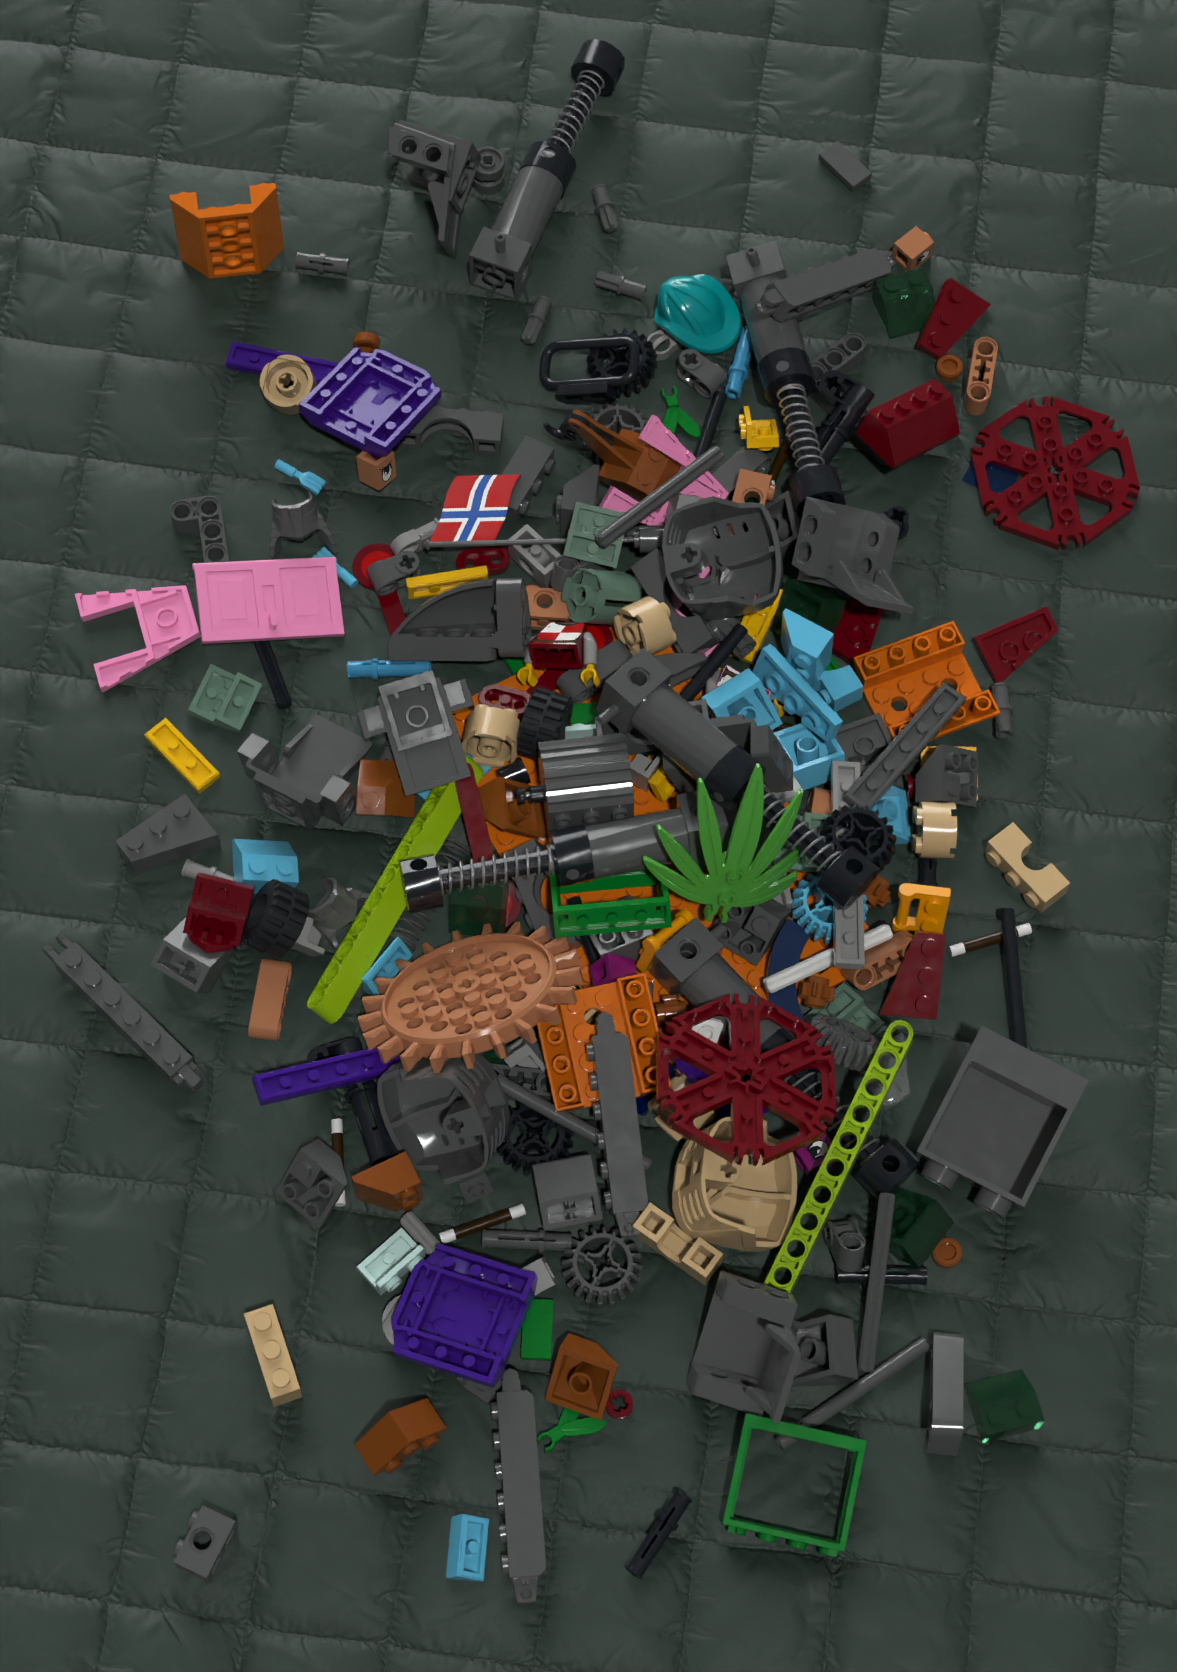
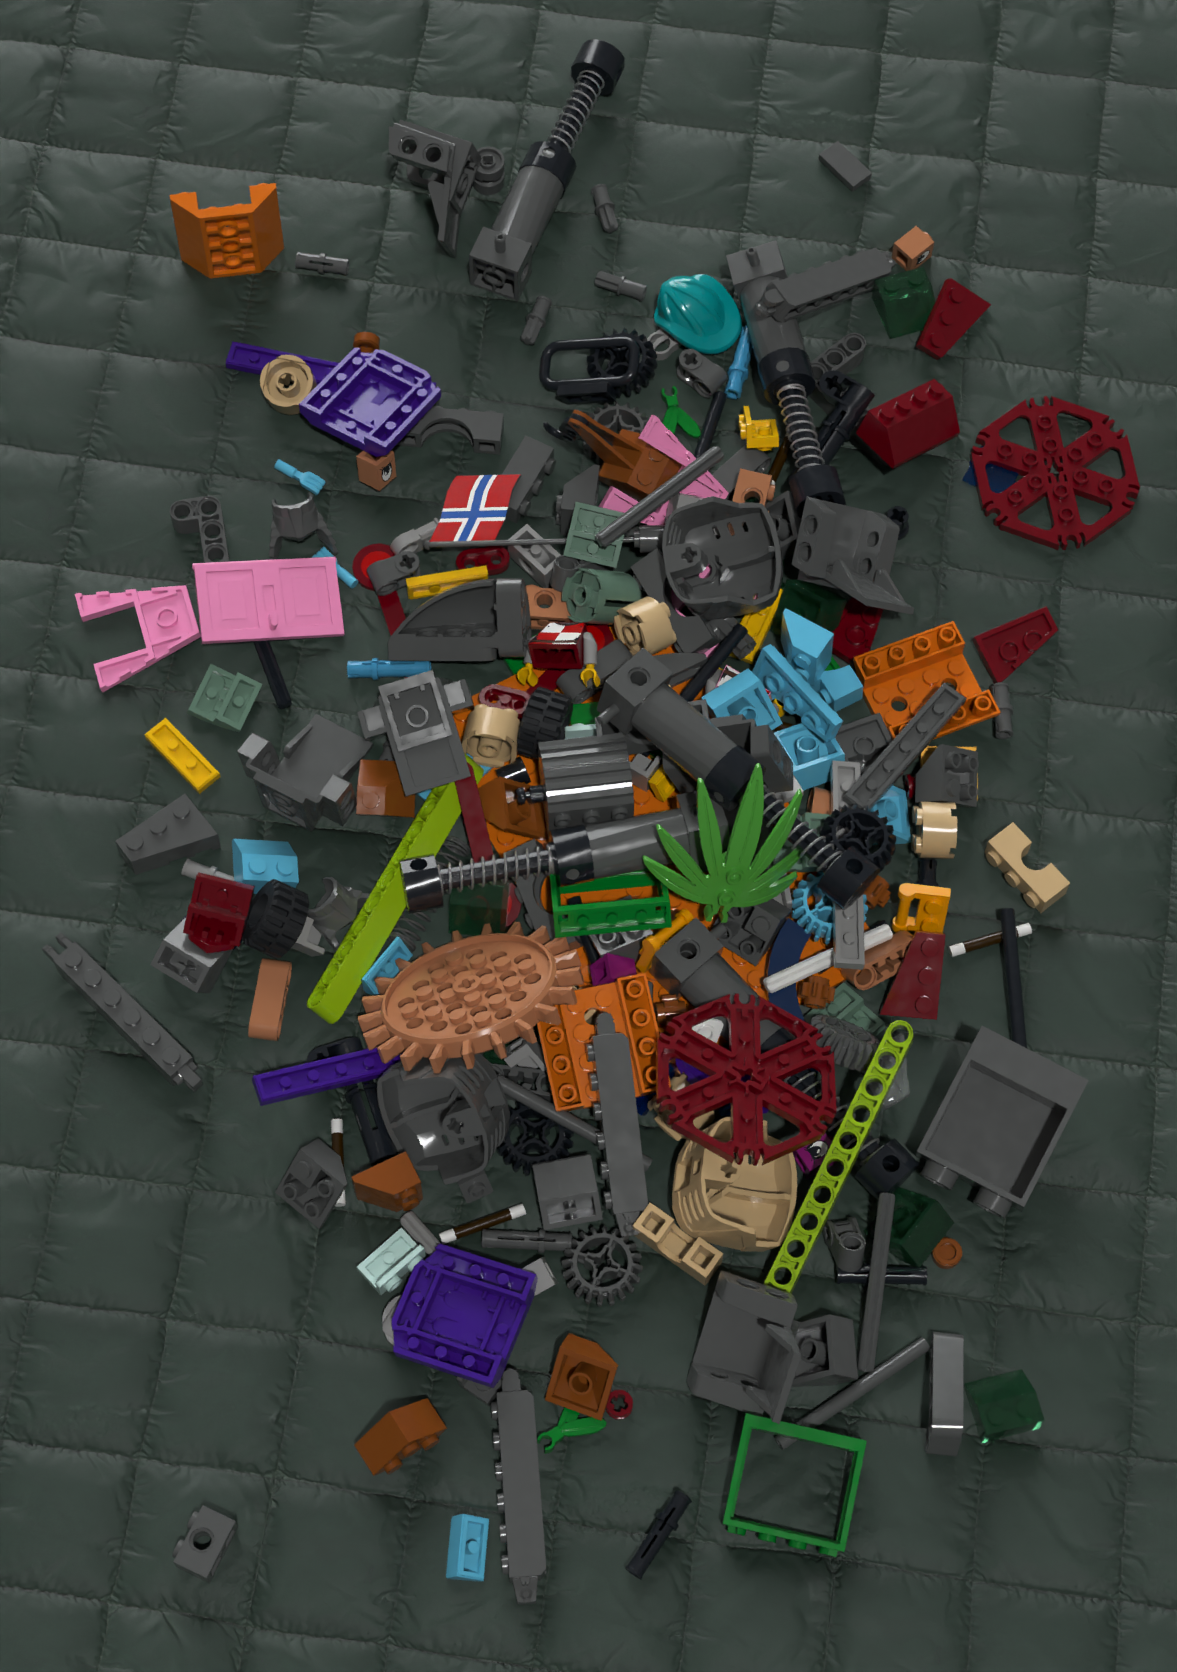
(273, 1355): tan arch -> none
(537, 1331): green tile -> none
(949, 368): dark orange tile -> none
(980, 363): nougat beam -> none

